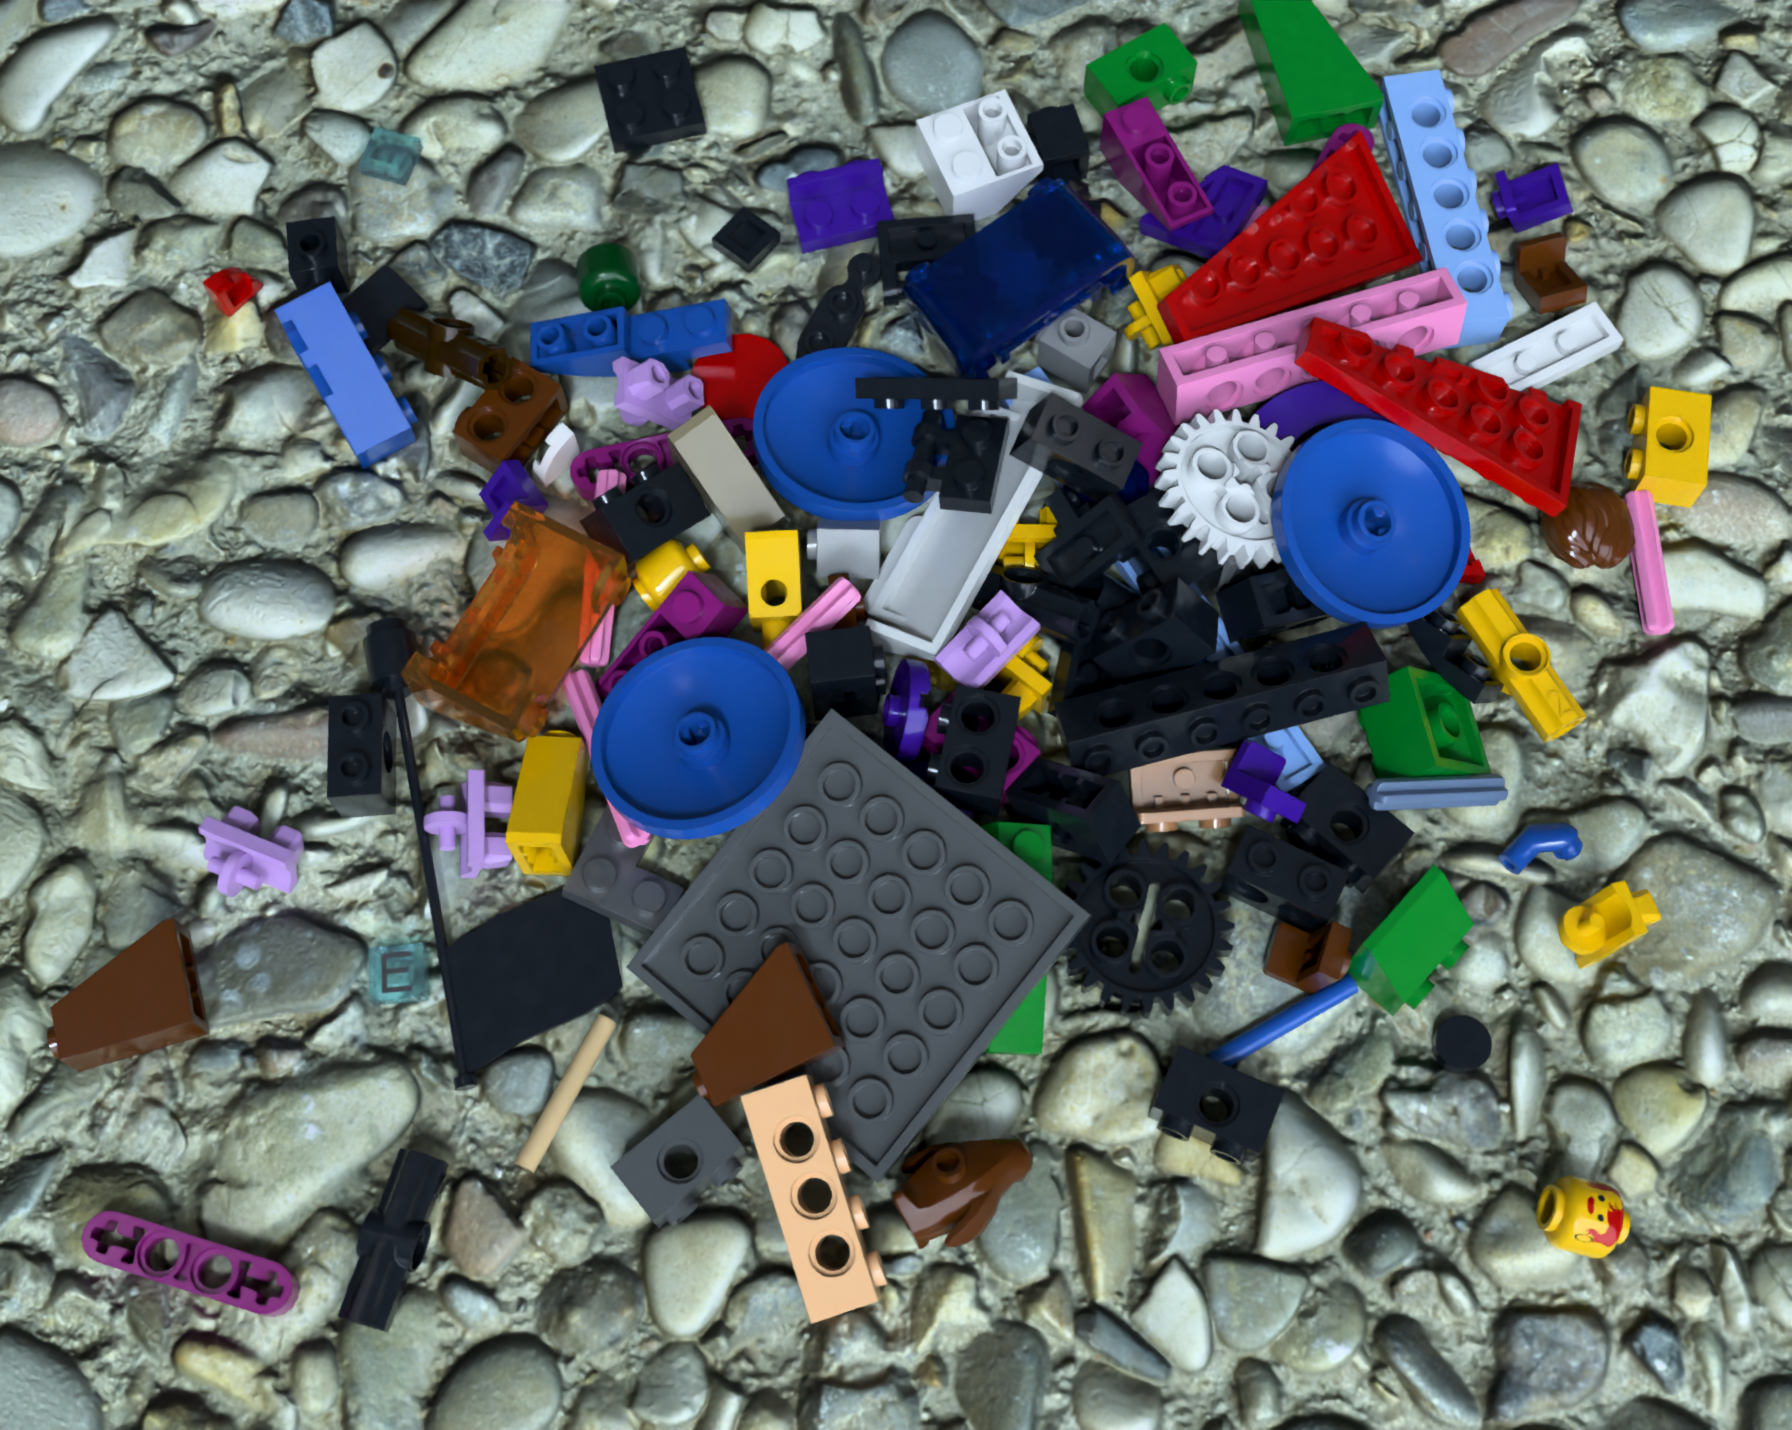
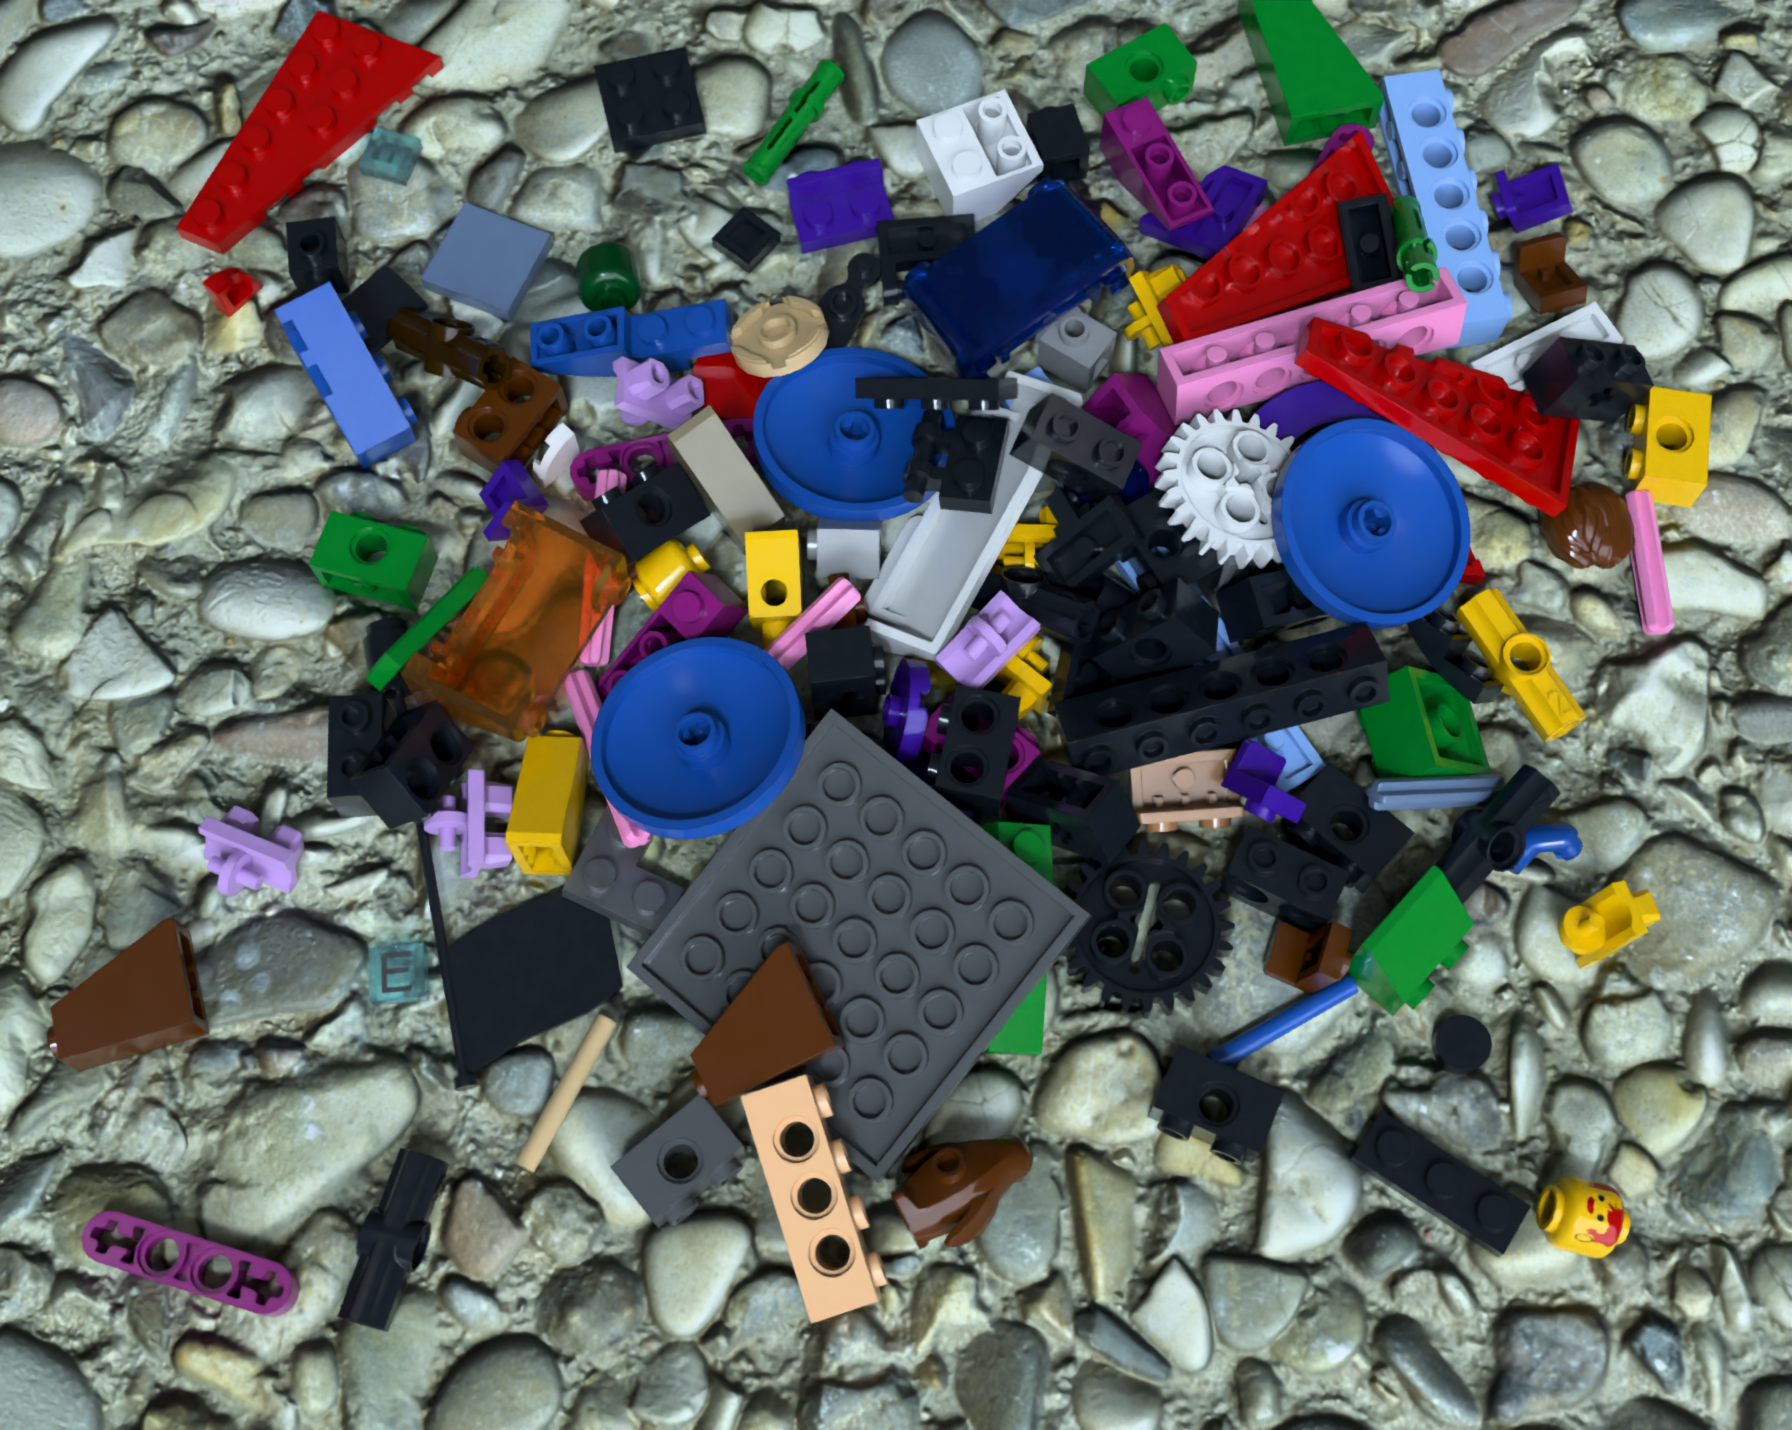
(305, 120): none -> red wing
(393, 579): none -> green brick
(413, 765): none -> black brick
(426, 627): none -> green tile
(487, 261): none -> sand blue tile
(779, 337): none -> tan tile
(804, 107): none -> green pin
(1368, 241): none -> black slope
(1415, 250): none -> green pin
(1440, 1184): none -> black plate
(1495, 835): none -> black piece
(1587, 379): none -> black brick

